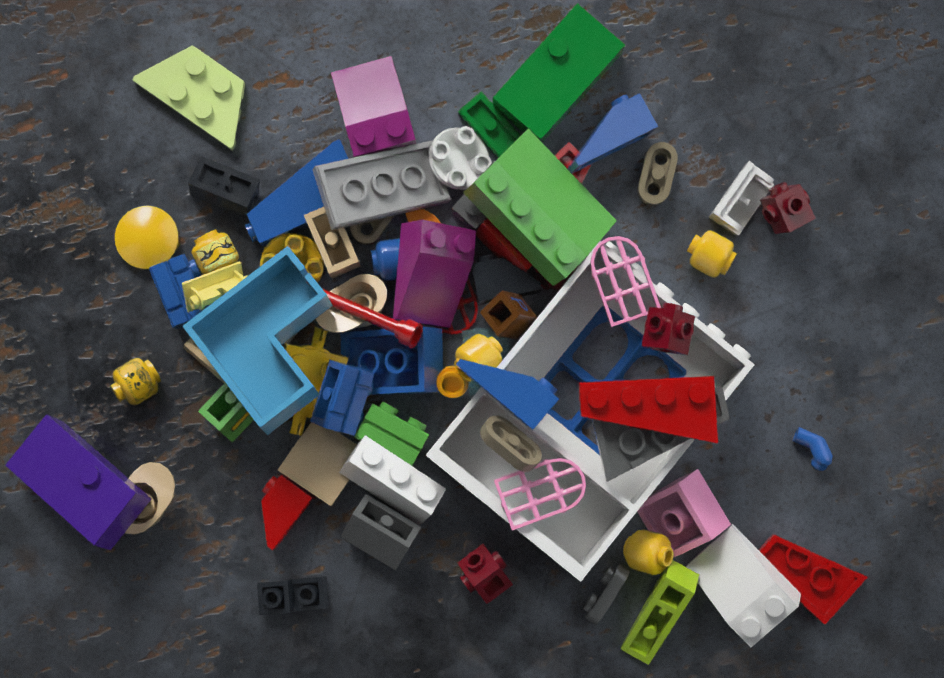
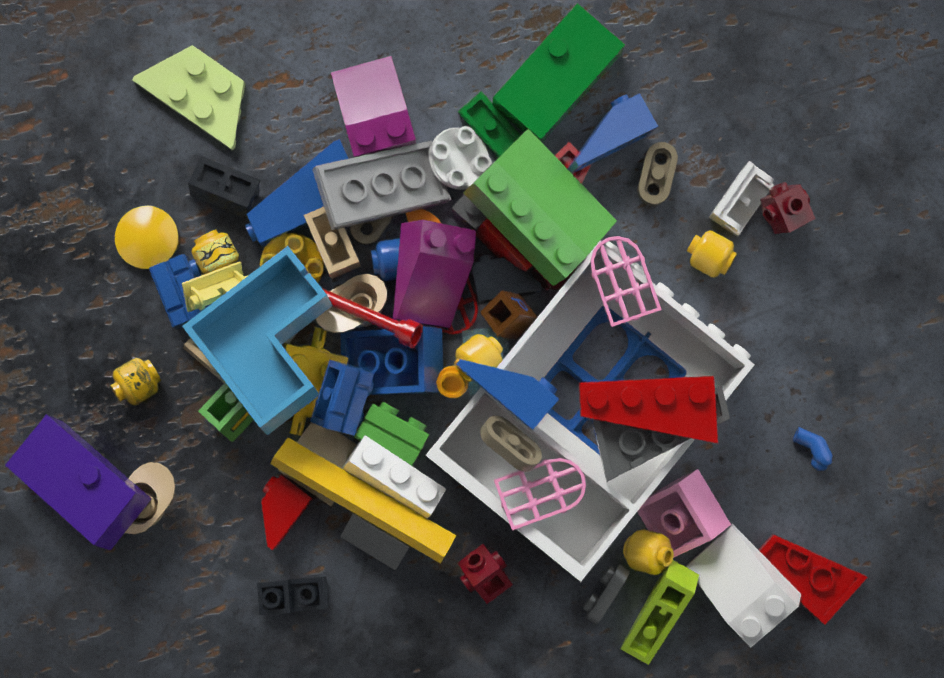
(363, 500): none -> yellow tile
(668, 329): dark red brick -> none

